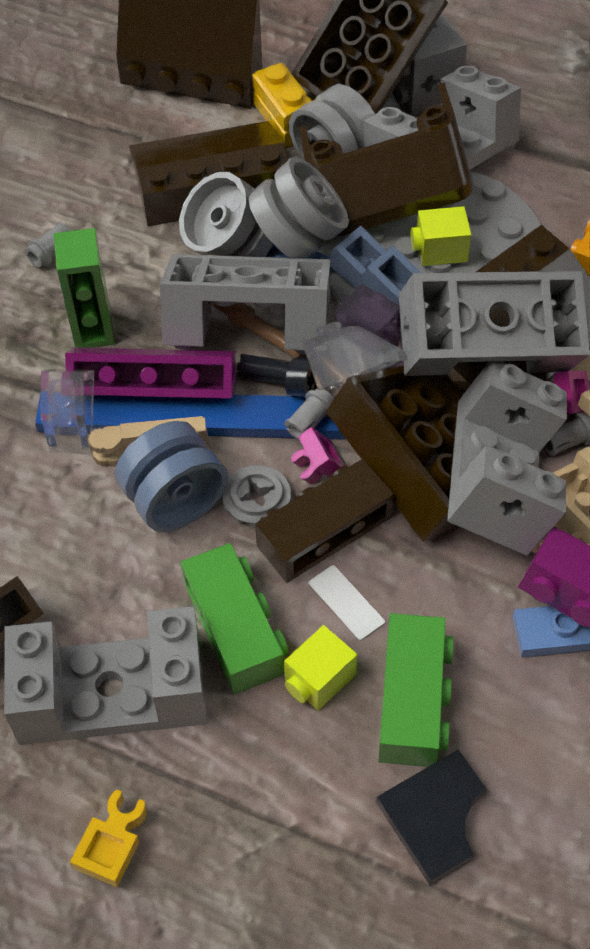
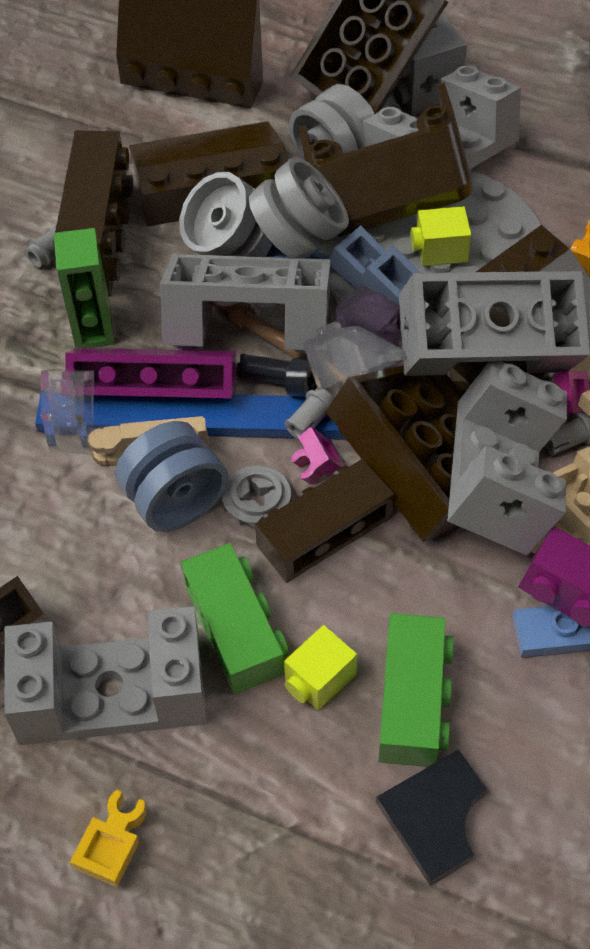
(97, 195): none -> dark brown piece
(277, 97): yellow brick -> none
(346, 602): white sticker -> none

